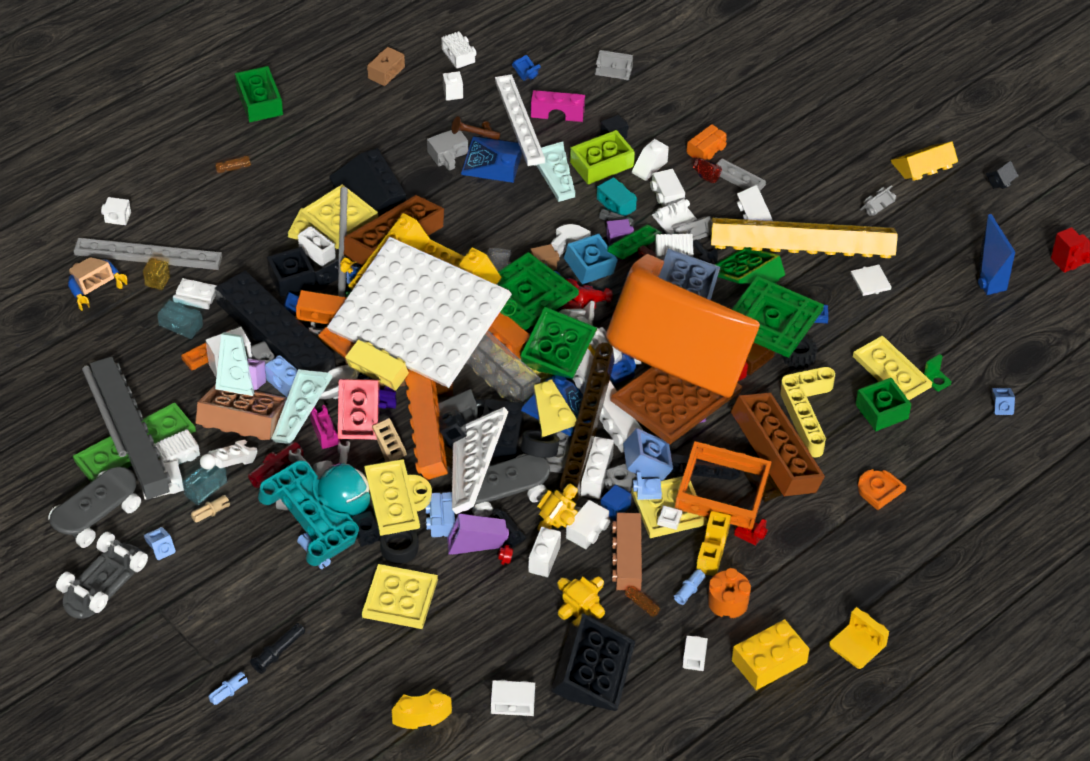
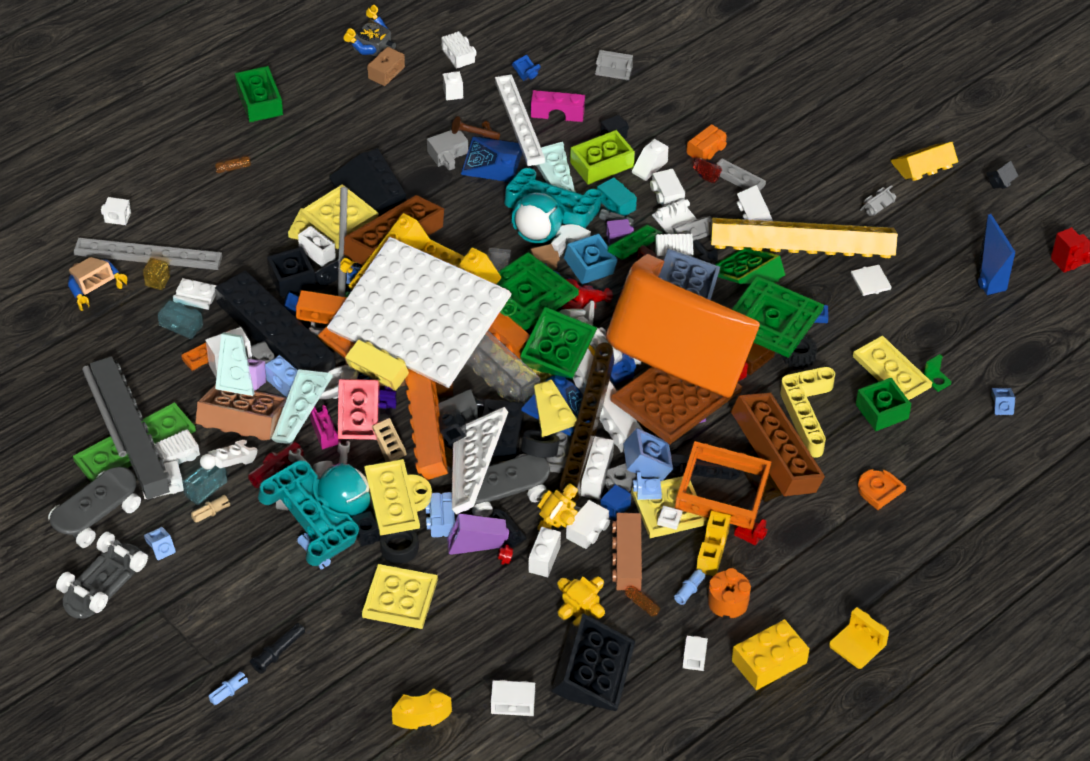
(372, 37): none -> torso
(543, 207): none -> teal beam

